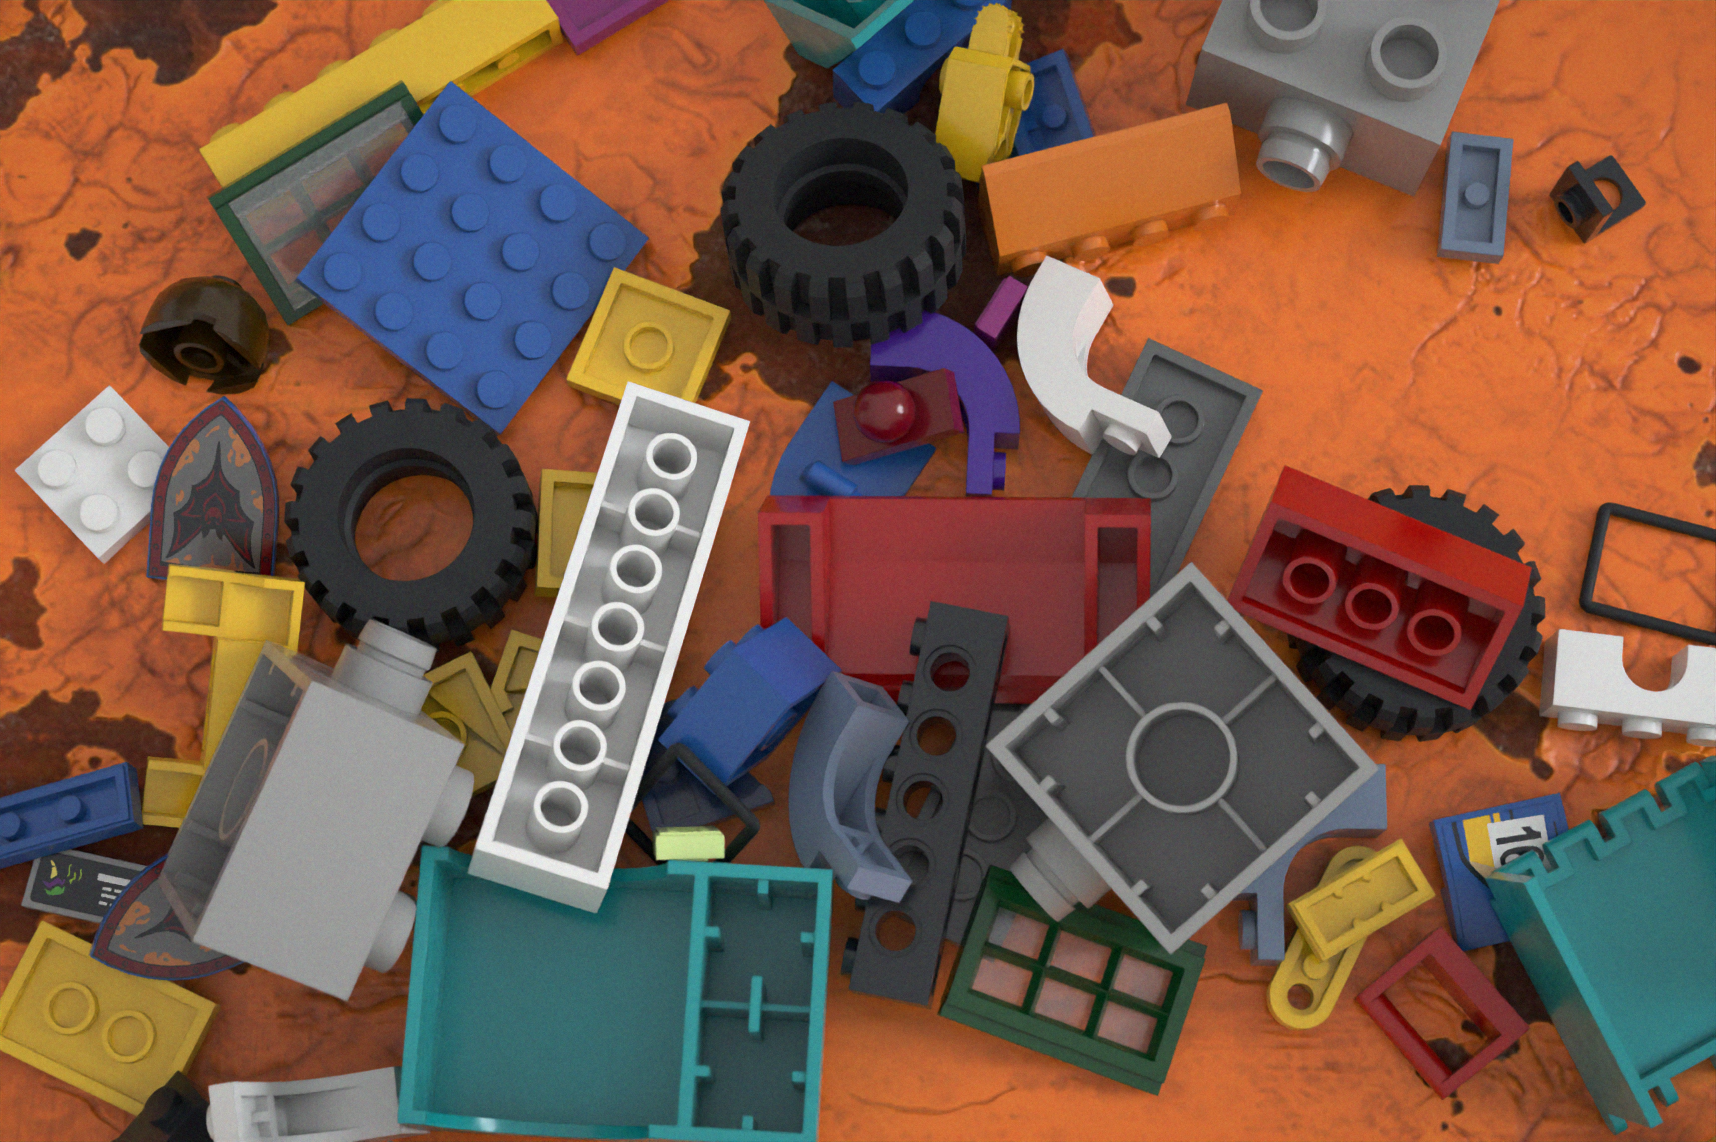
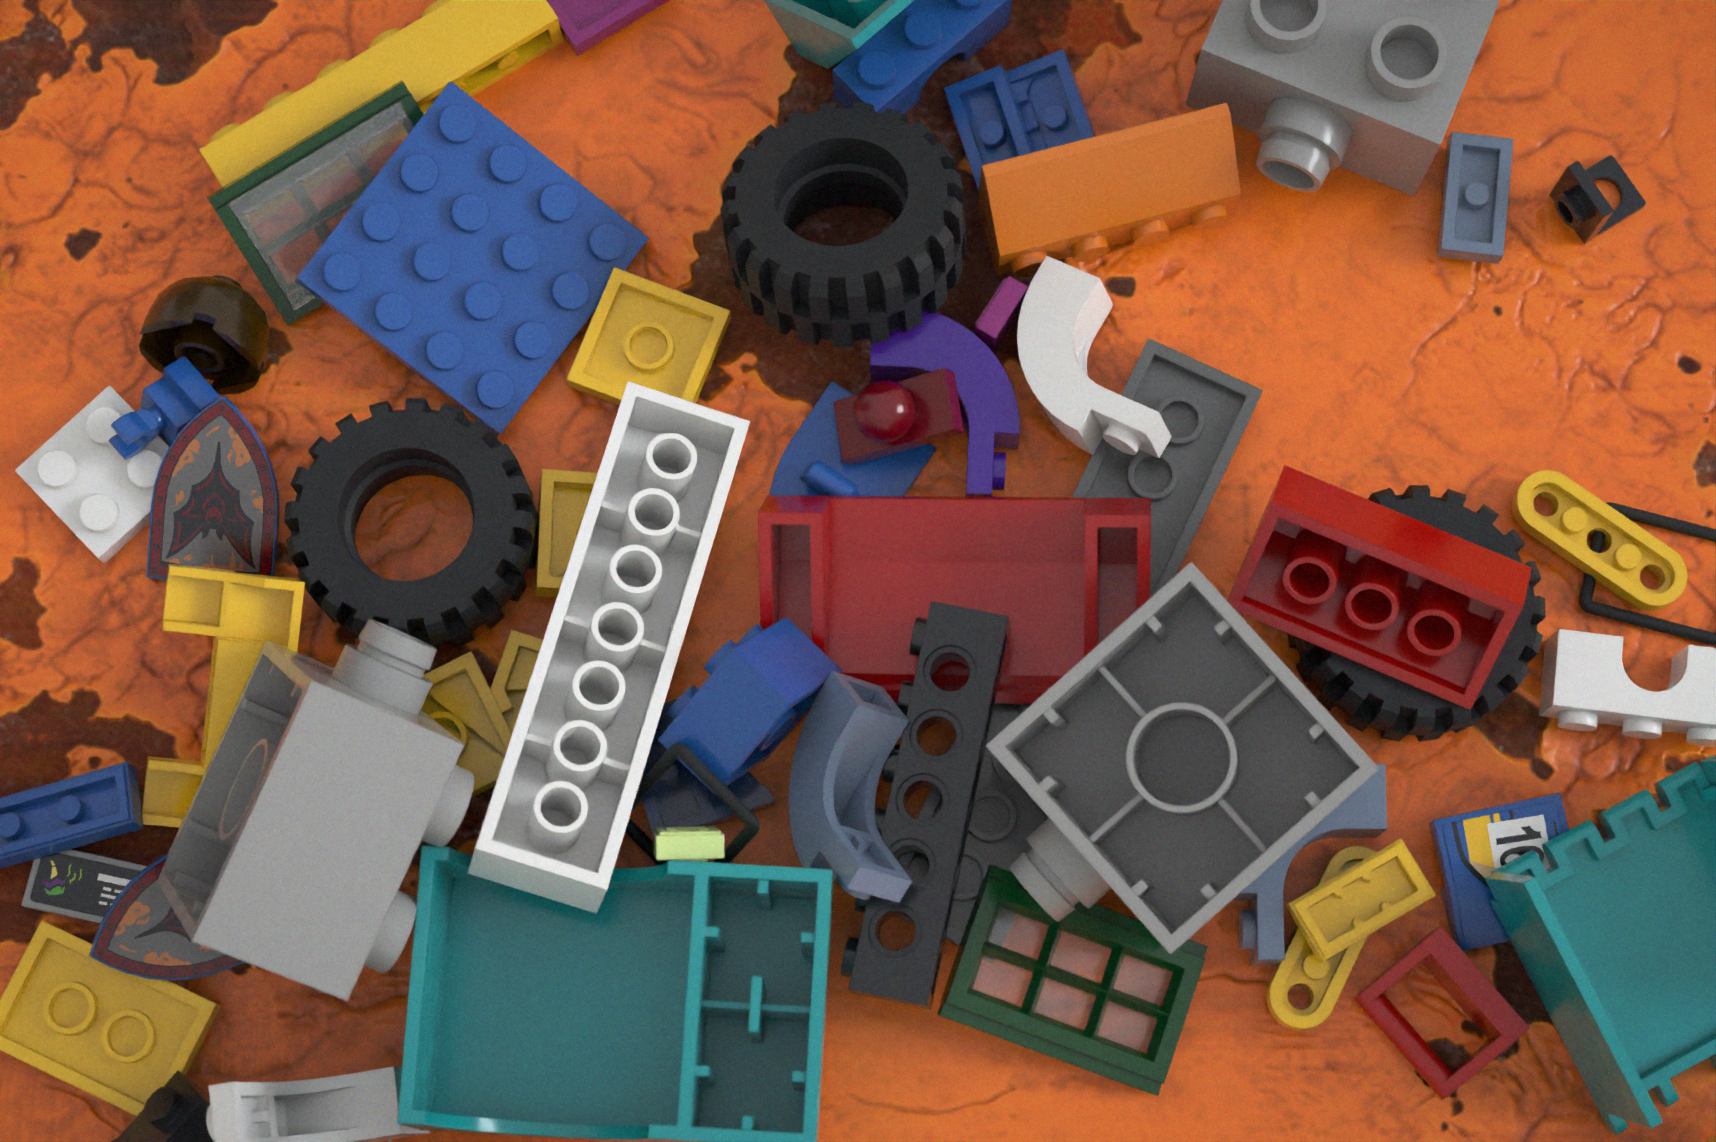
(164, 409): none -> blue piece
(984, 93): yellow hinge -> none
(1627, 544): none -> yellow plate

